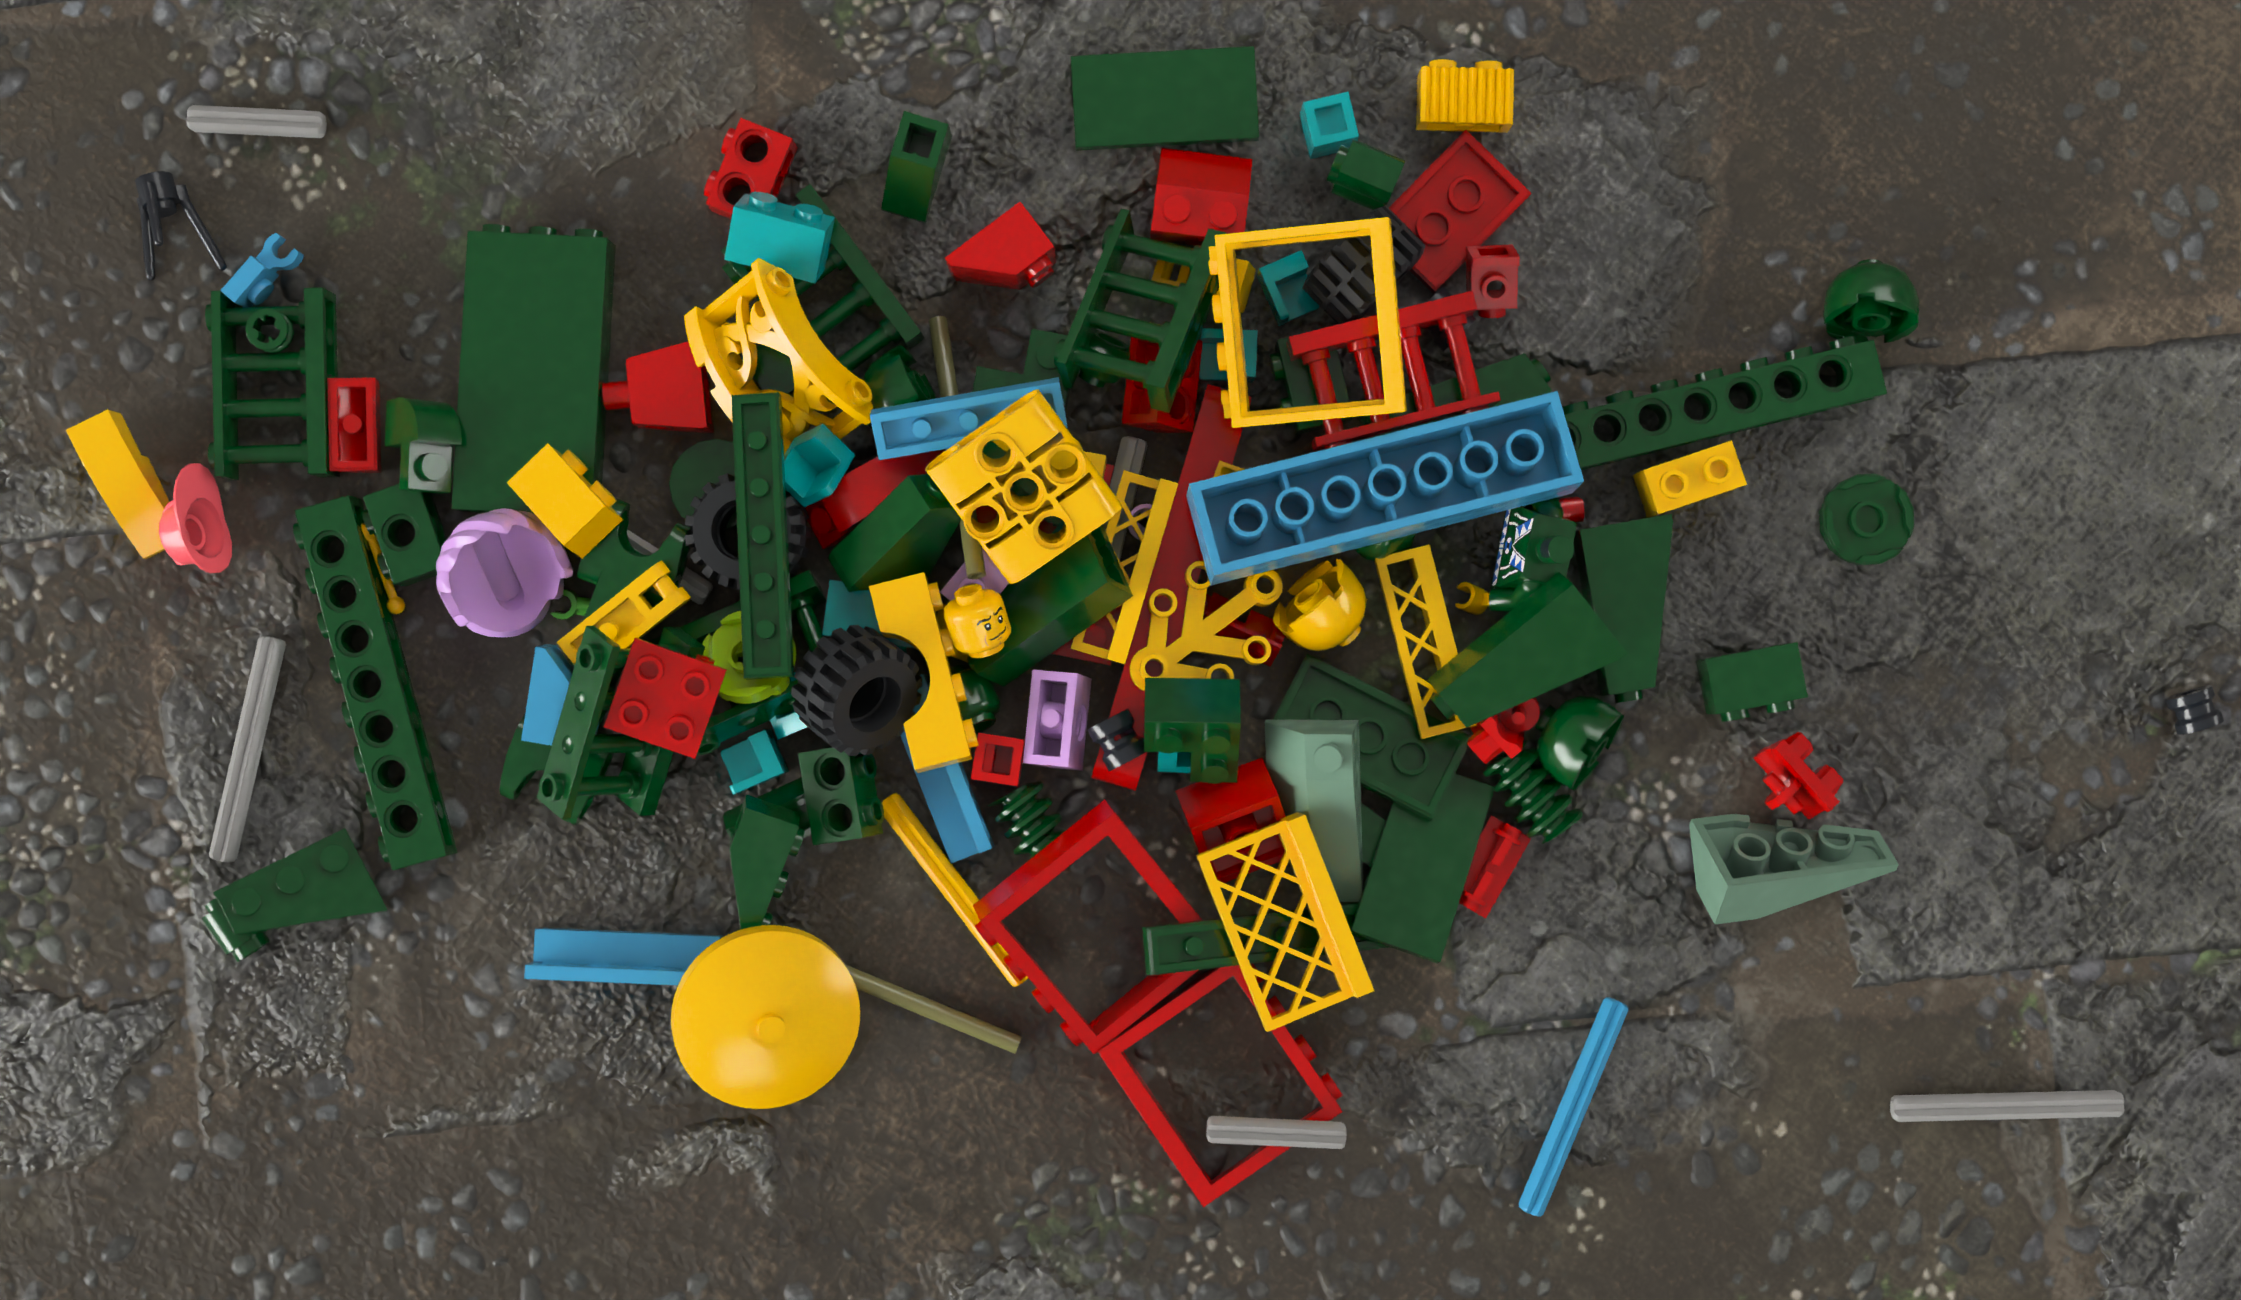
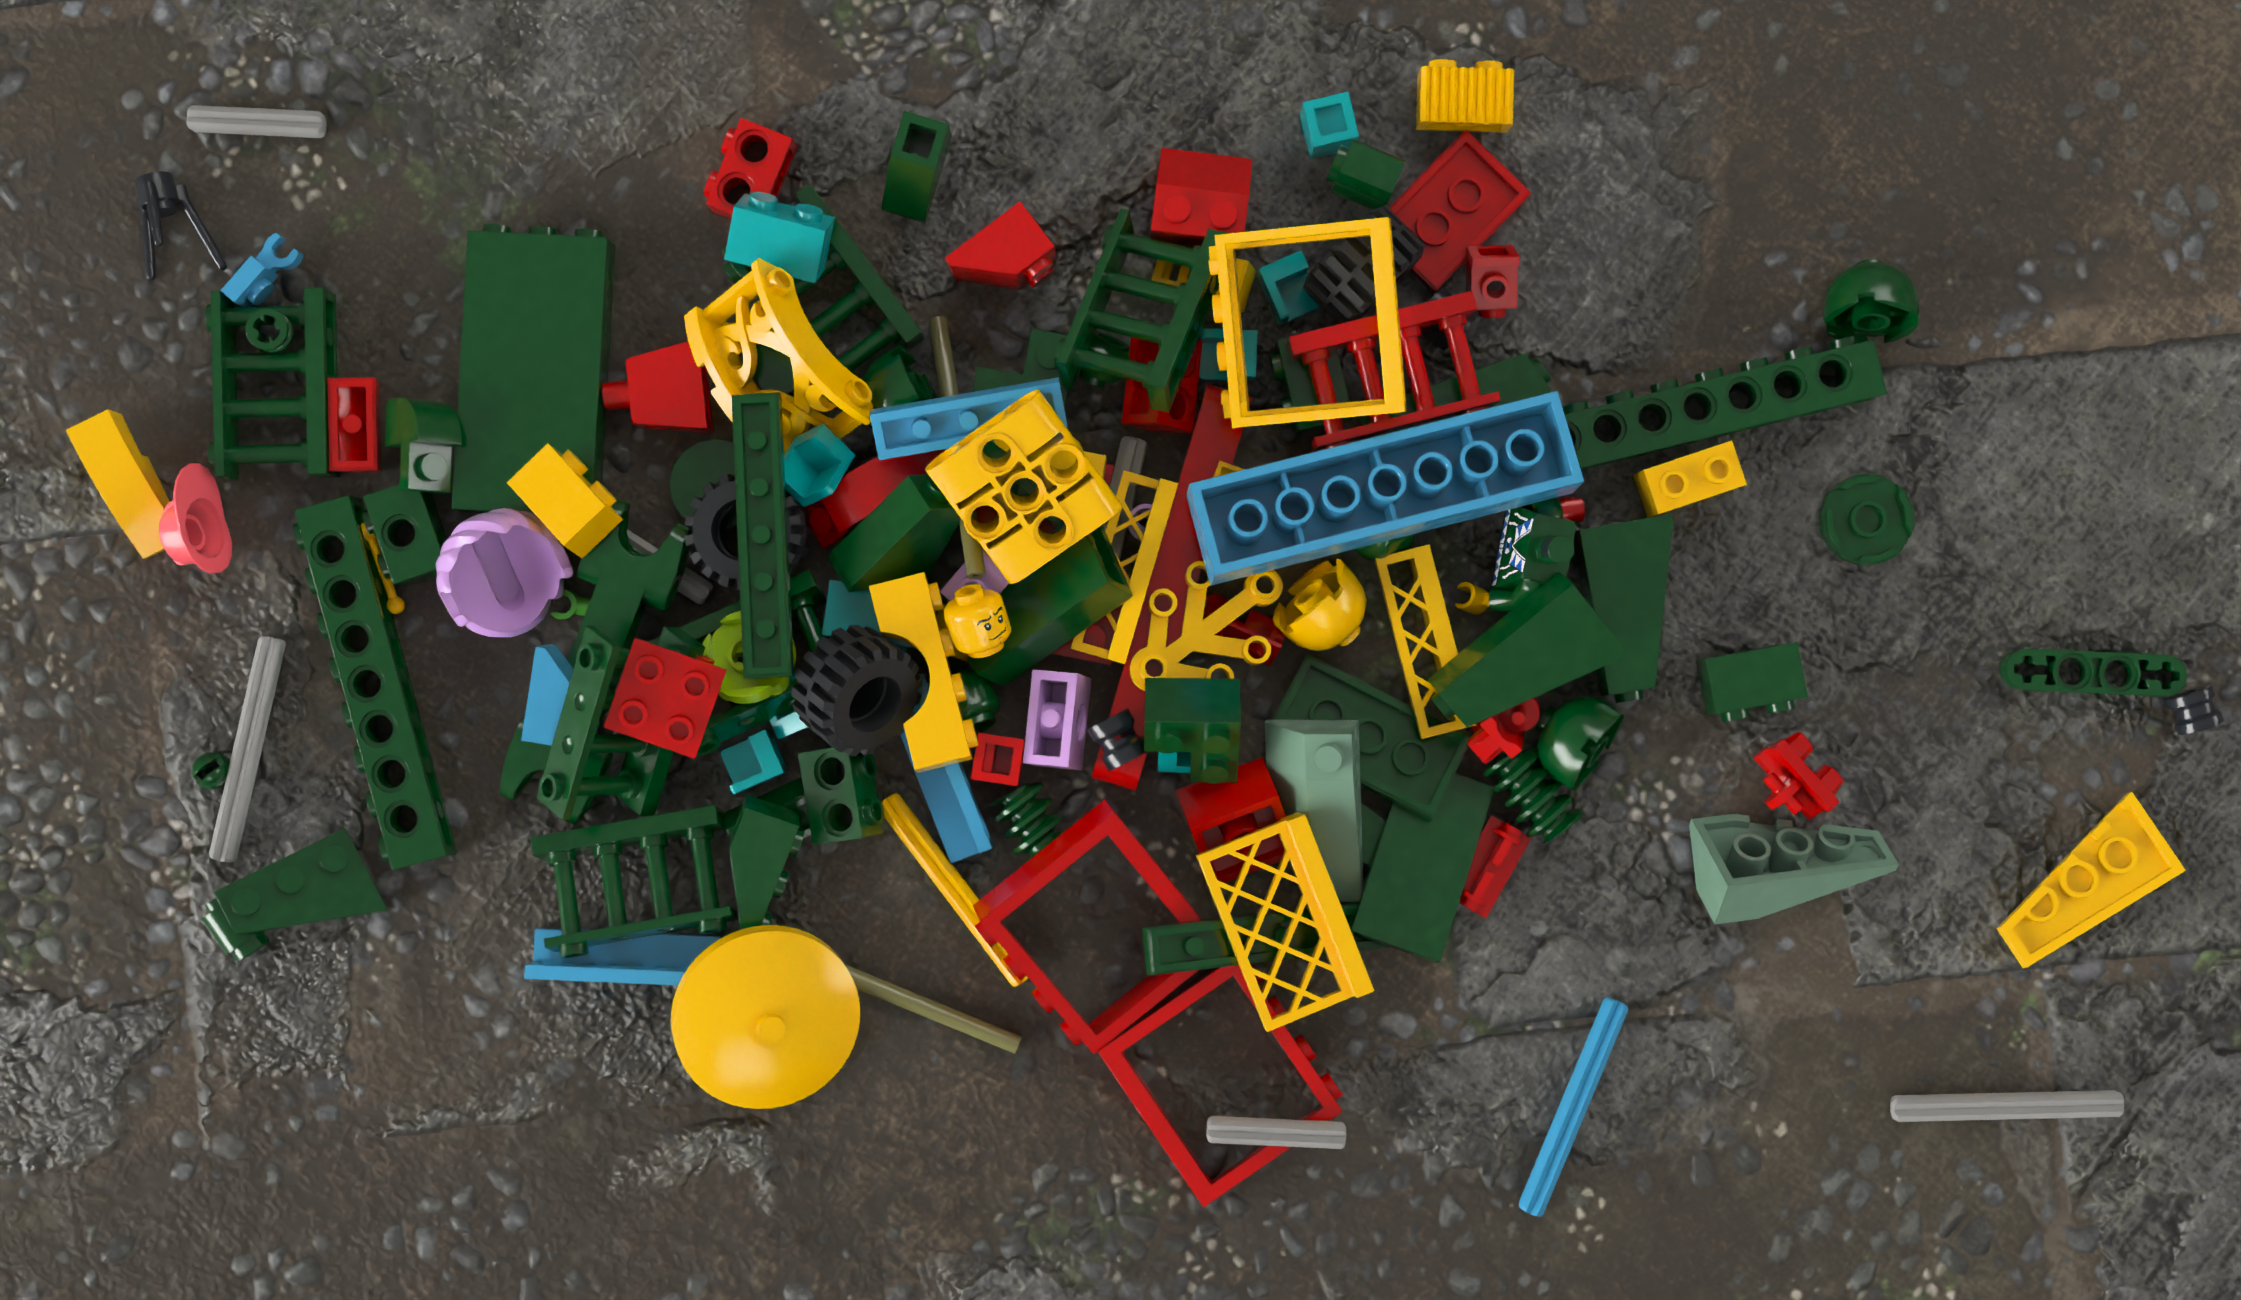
(217, 777): none -> dark green hinge
(607, 844): none -> dark green fence
(629, 613): yellow plate -> none
(1165, 98): dark green tile -> none
(2093, 672): none -> dark green beam
(2098, 878): none -> yellow wing

